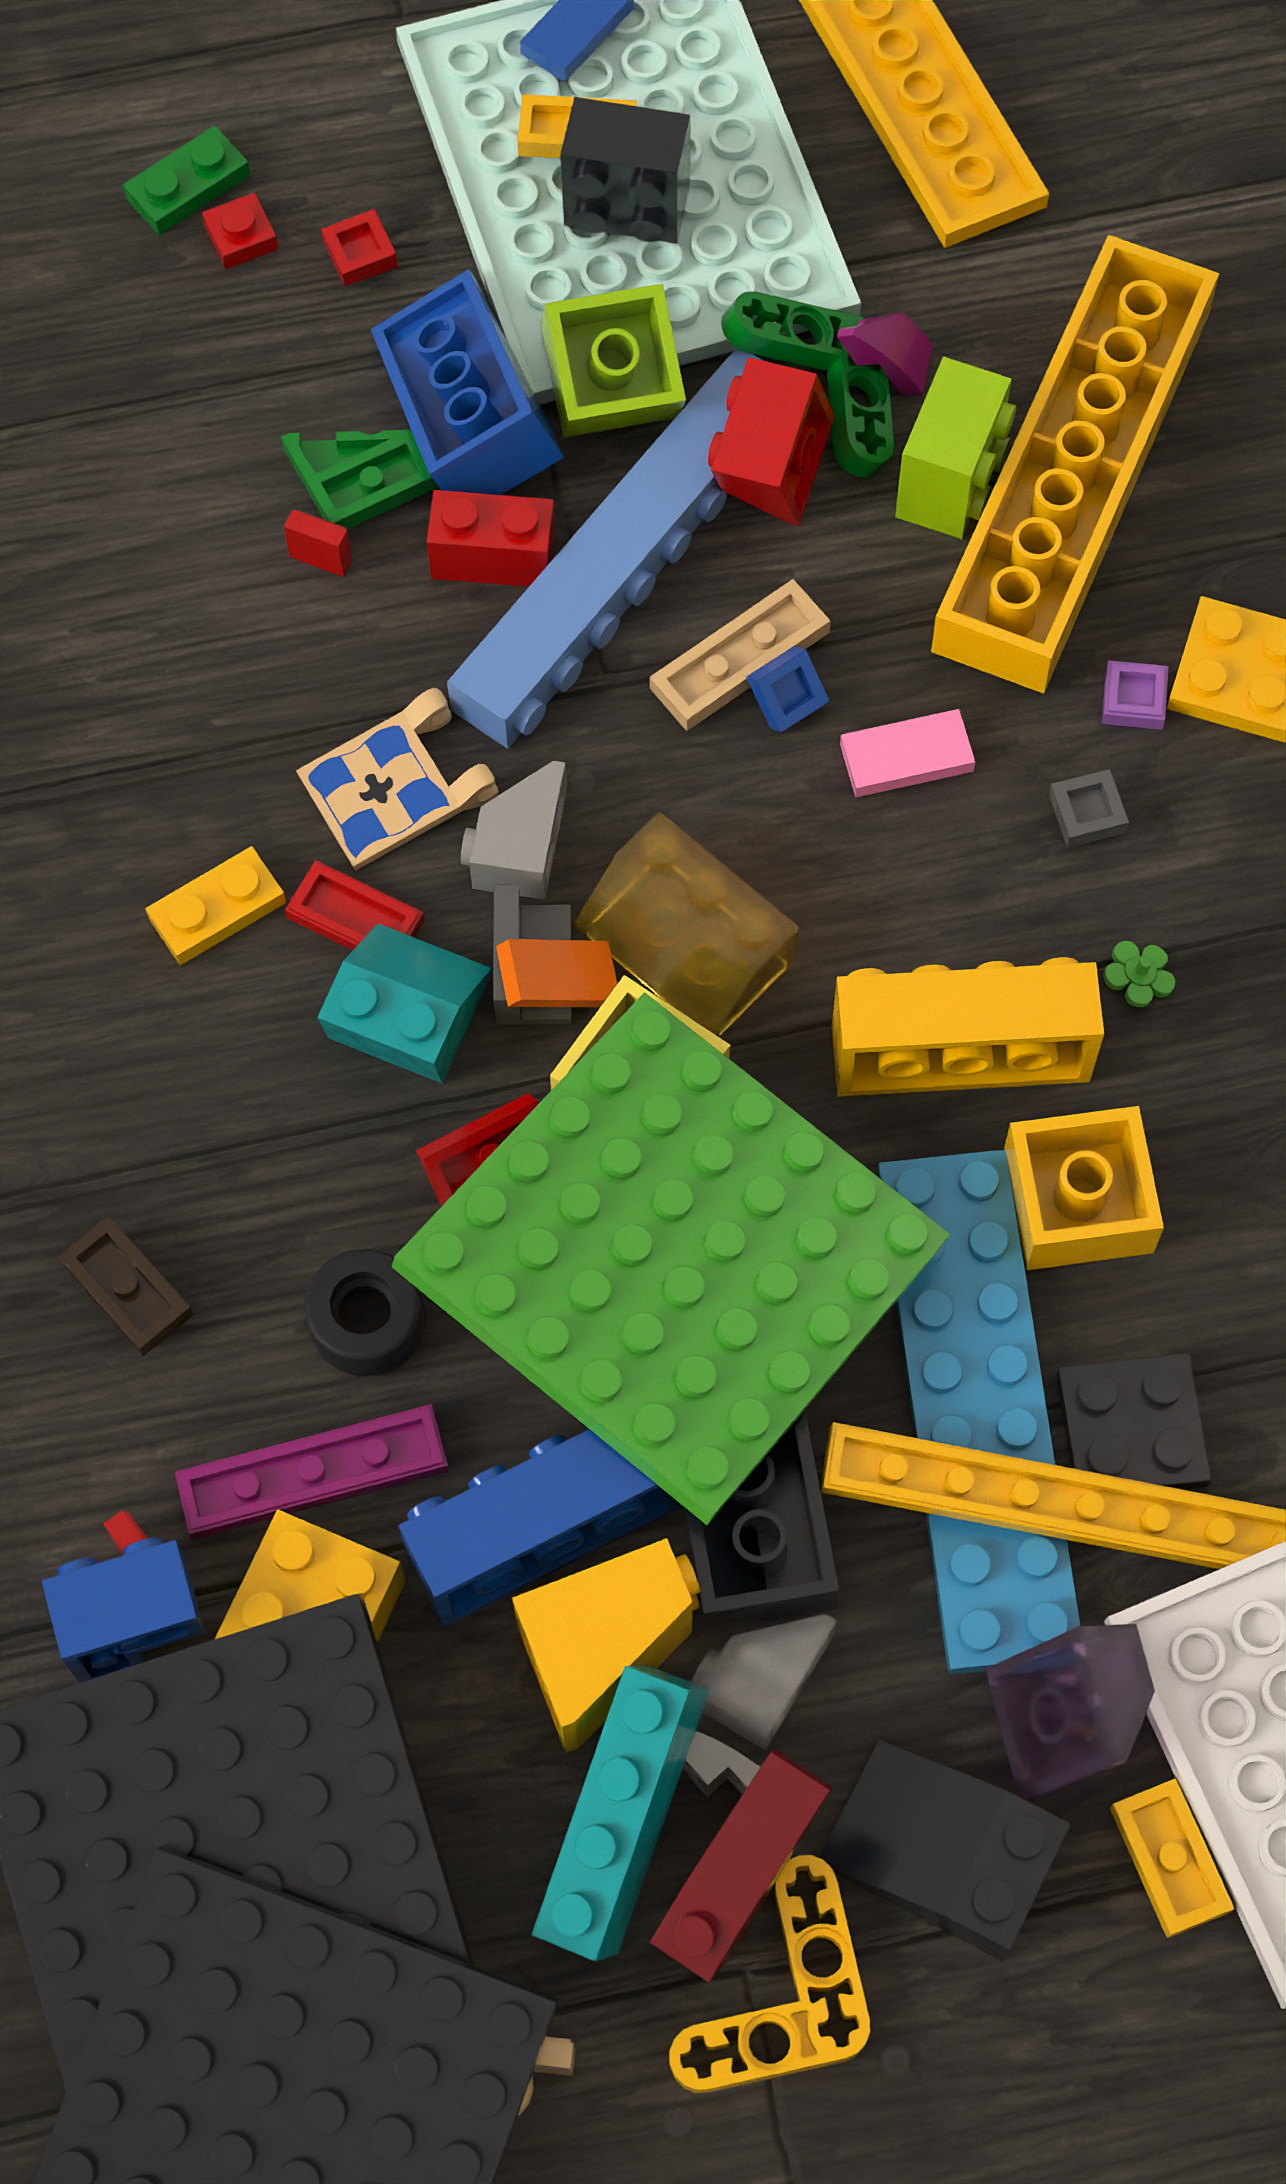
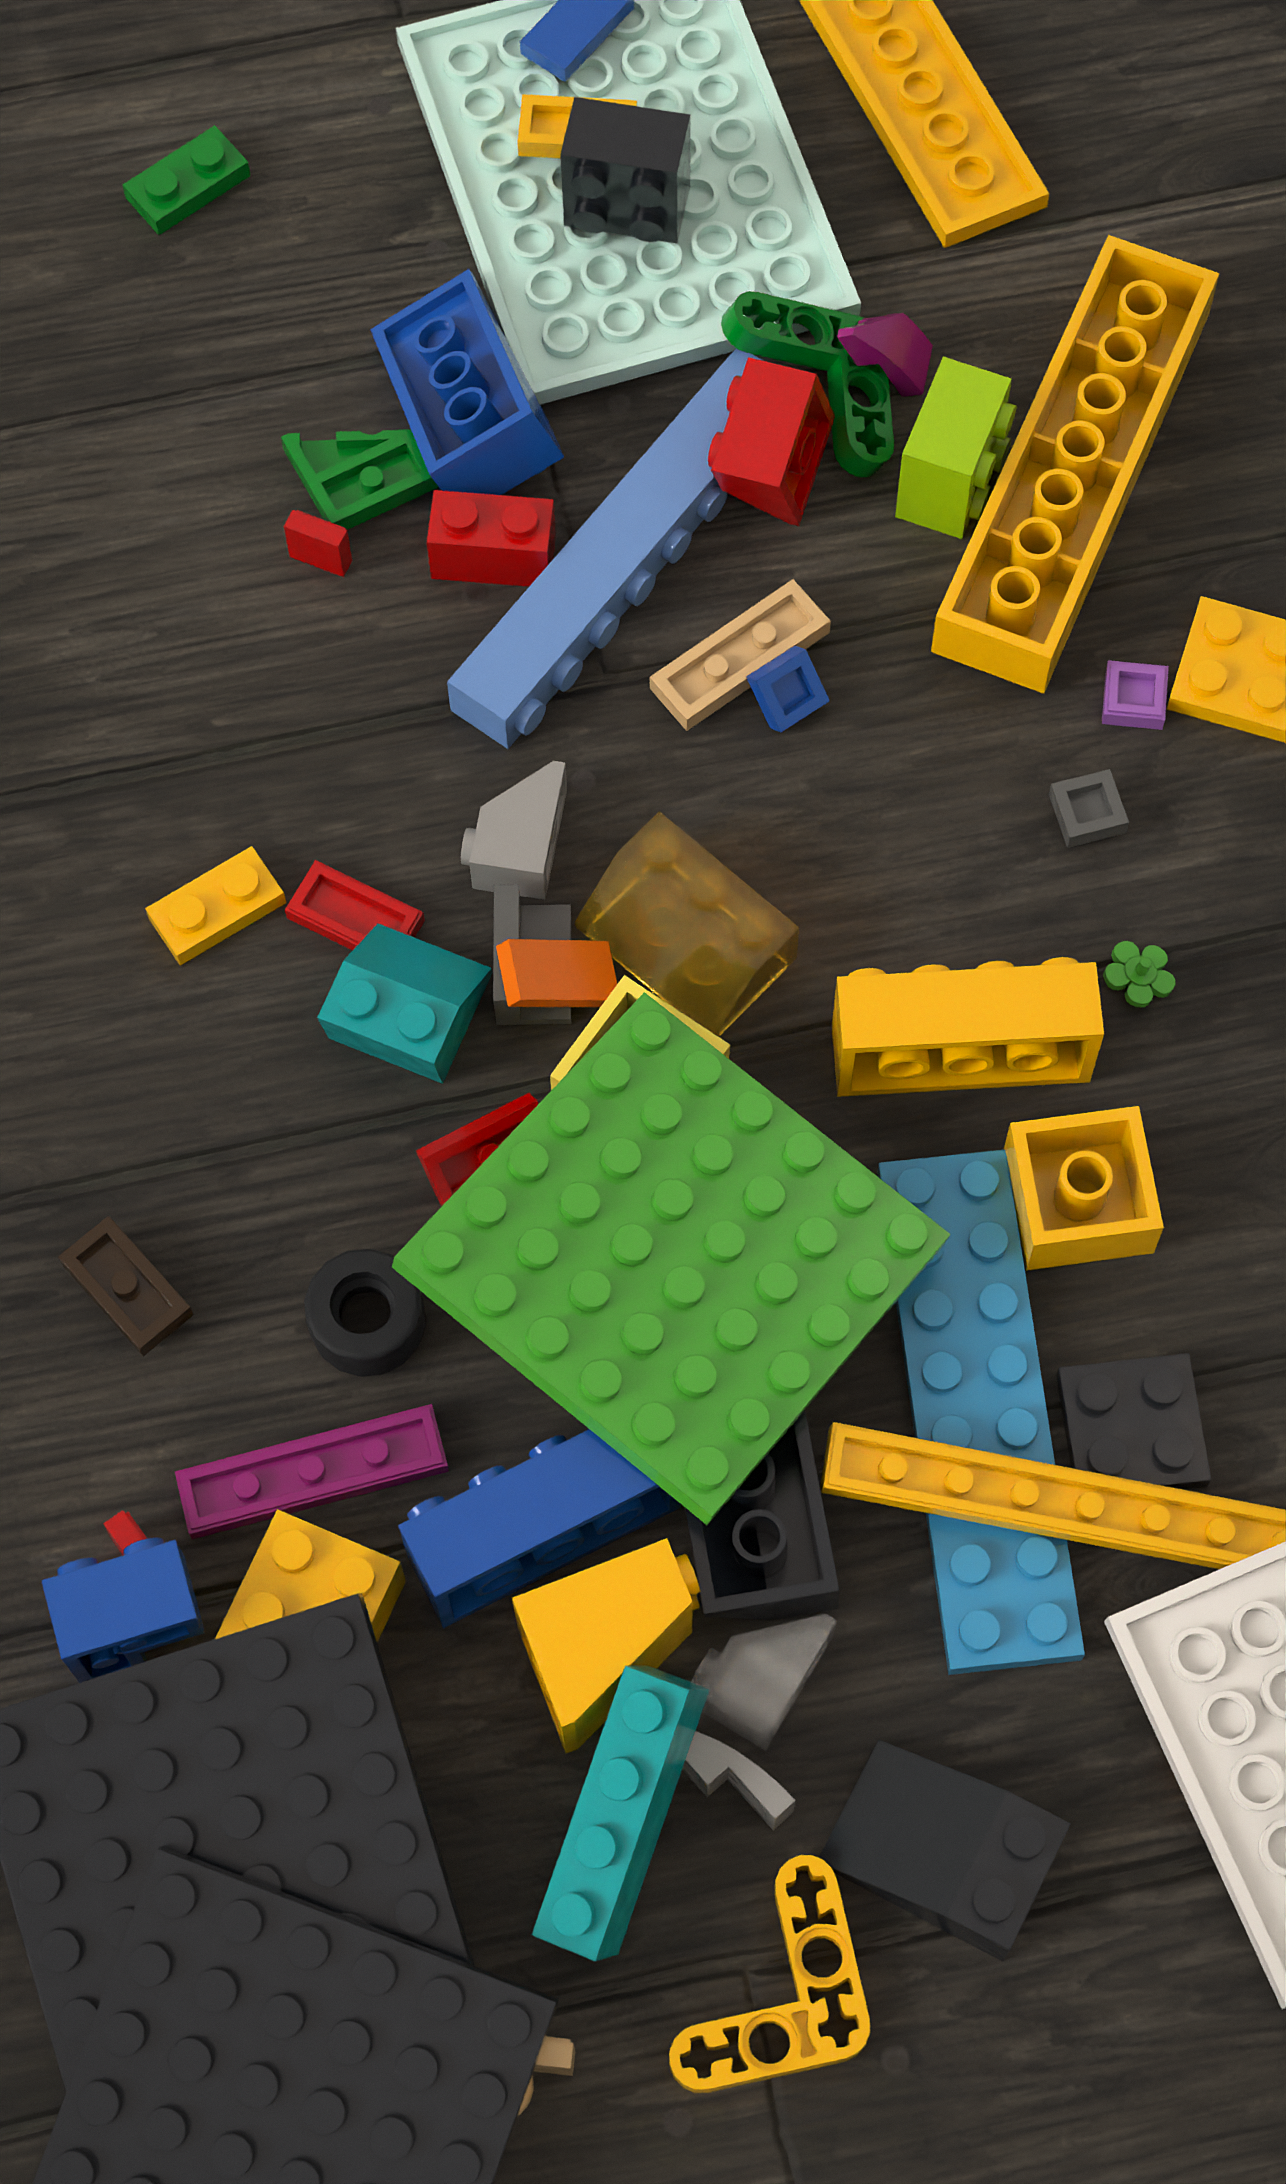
(240, 231): red plate -> none
(359, 247): red plate -> none
(386, 786): tan flag -> none
(612, 360): lime brick -> none
(741, 1866): dark red slope -> none
(907, 753): bright pink tile -> none
(1071, 1706): clear purple slope -> none
(1171, 1858): yellow plate -> none

